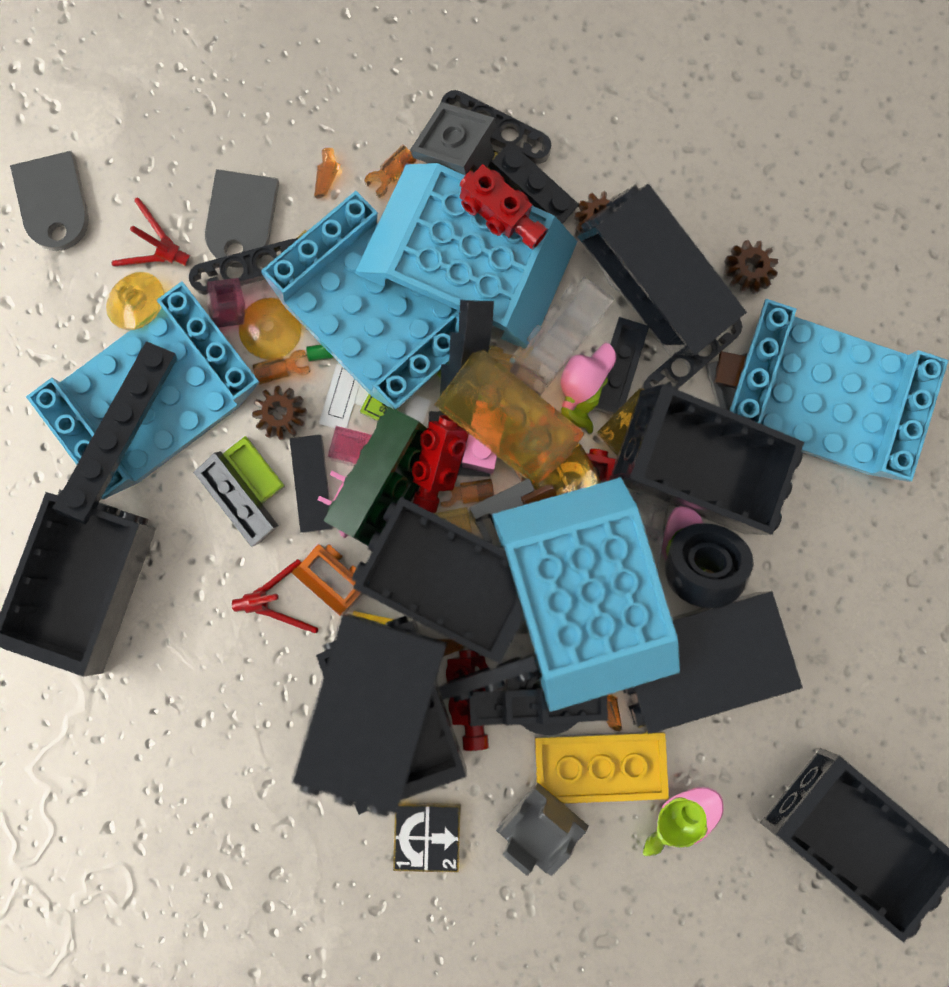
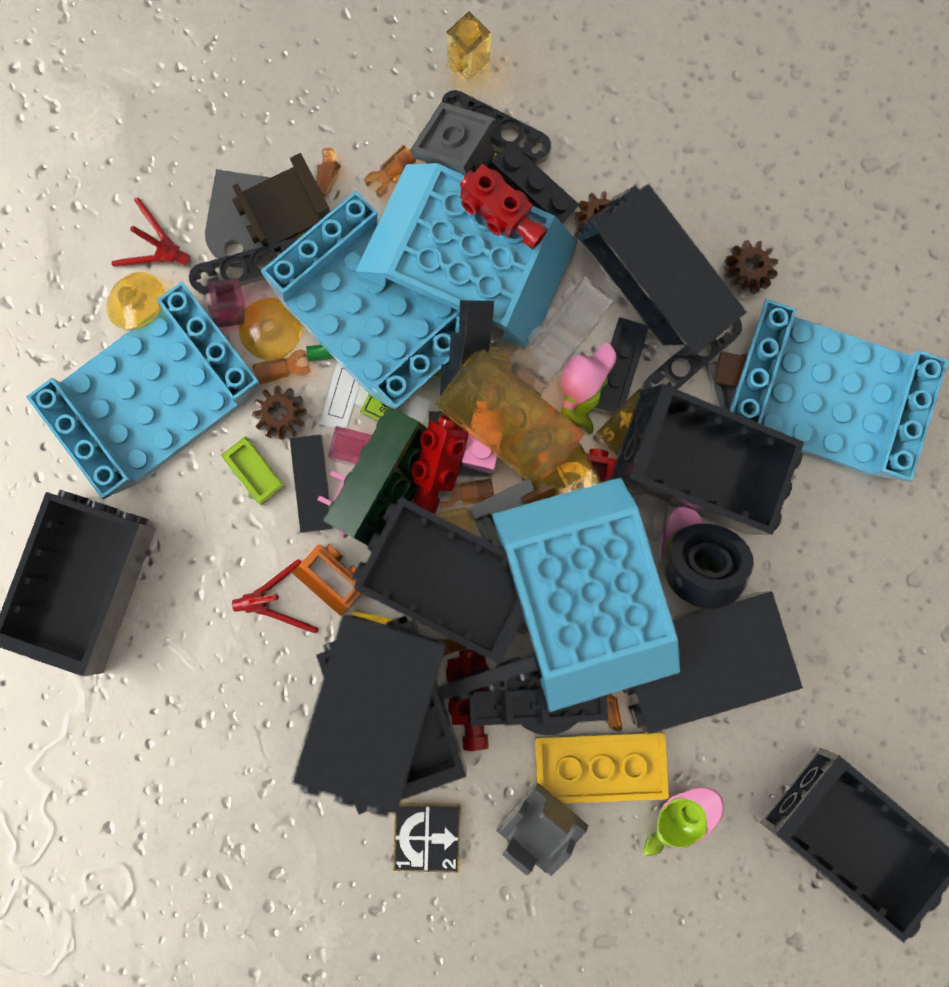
(51, 197): dark grey tile -> none
(115, 433): black plate -> none
(235, 498): plate -> none
(282, 204): none -> dark brown panel
(468, 46): none -> clear yellow brick

